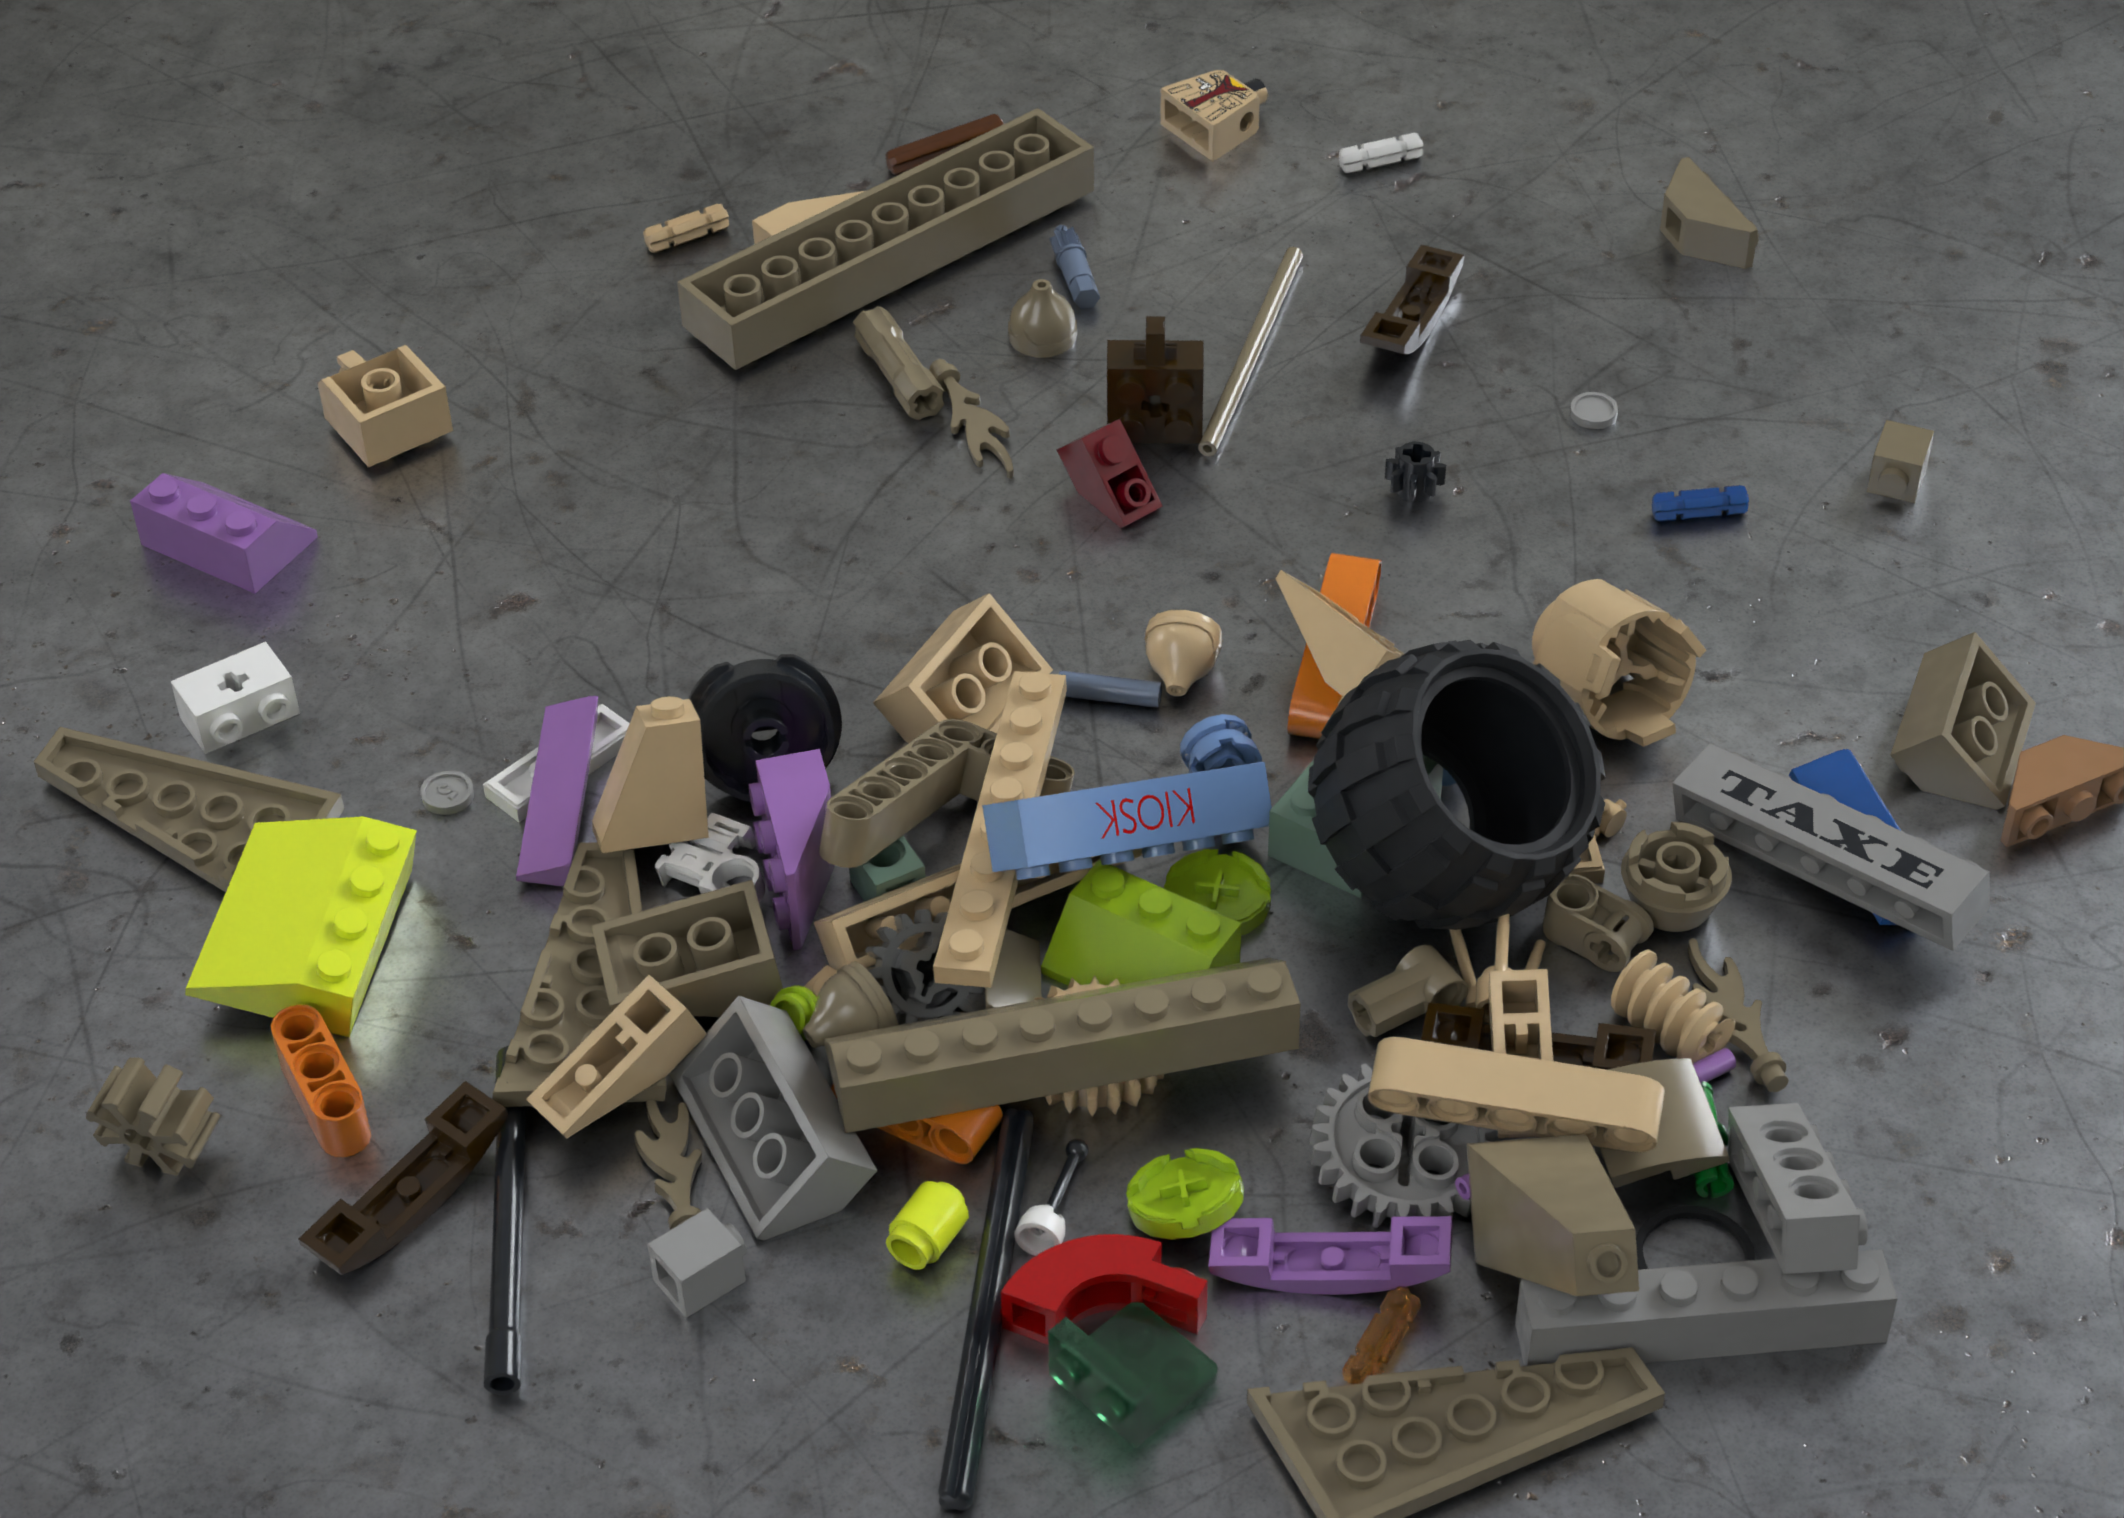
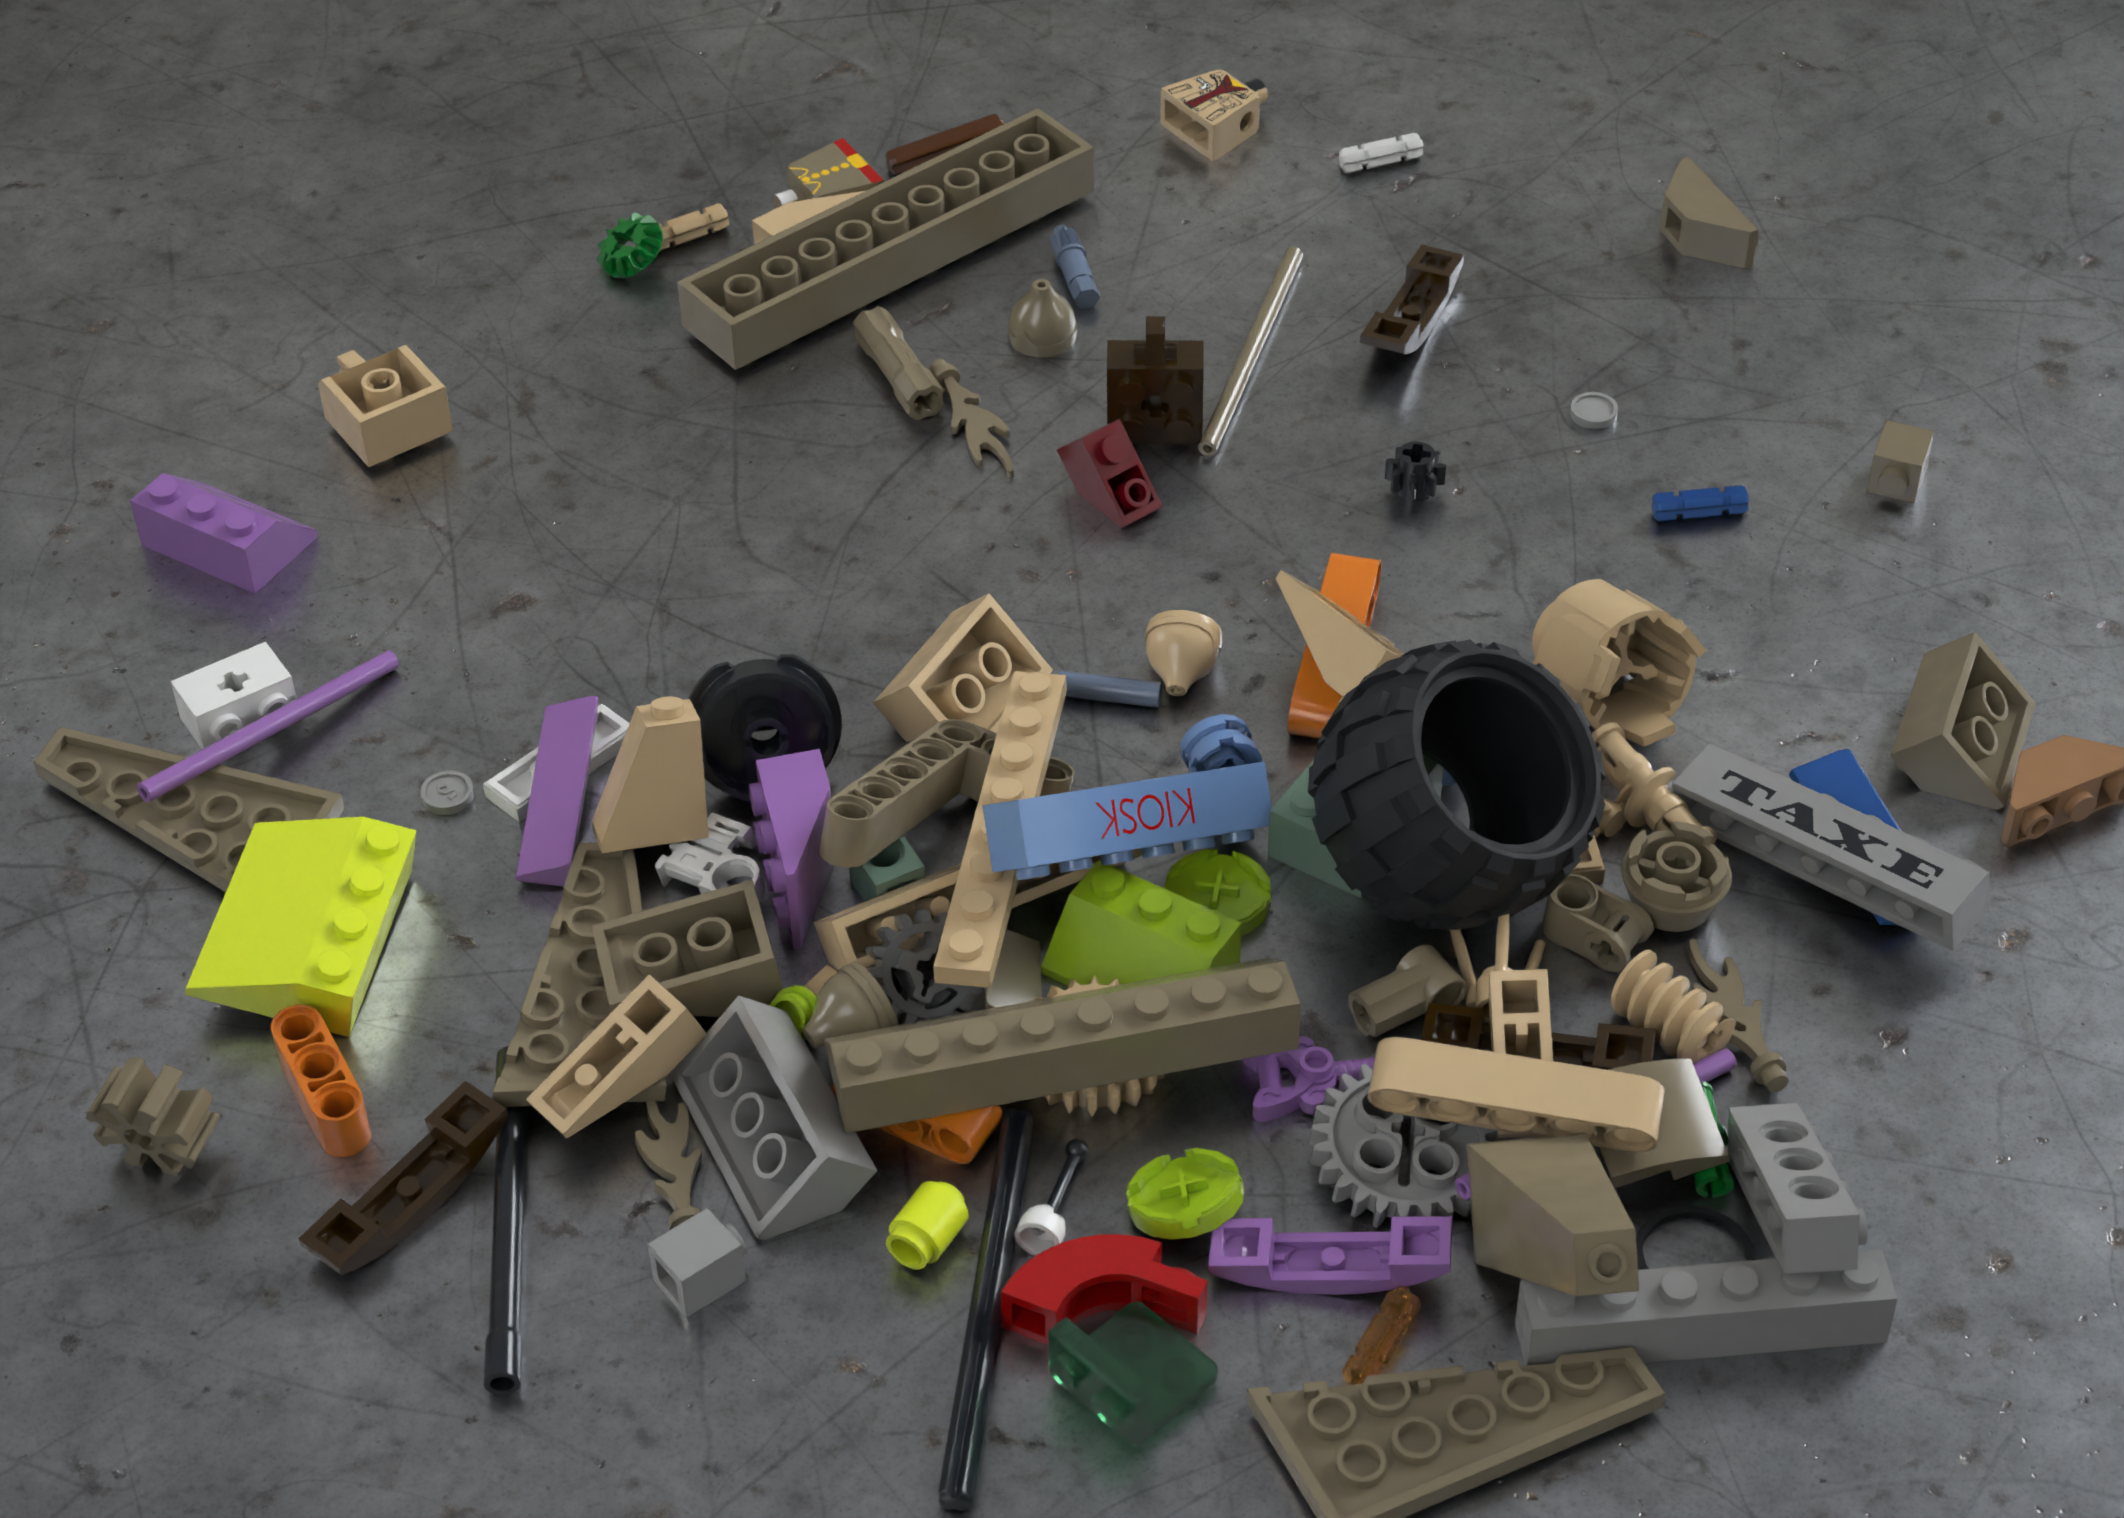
(266, 726): none -> medium lavender piece
(627, 261): none -> green gear
(827, 172): none -> dark tan torso
(1313, 1073): none -> medium lavender piece
(1641, 788): none -> tan piece

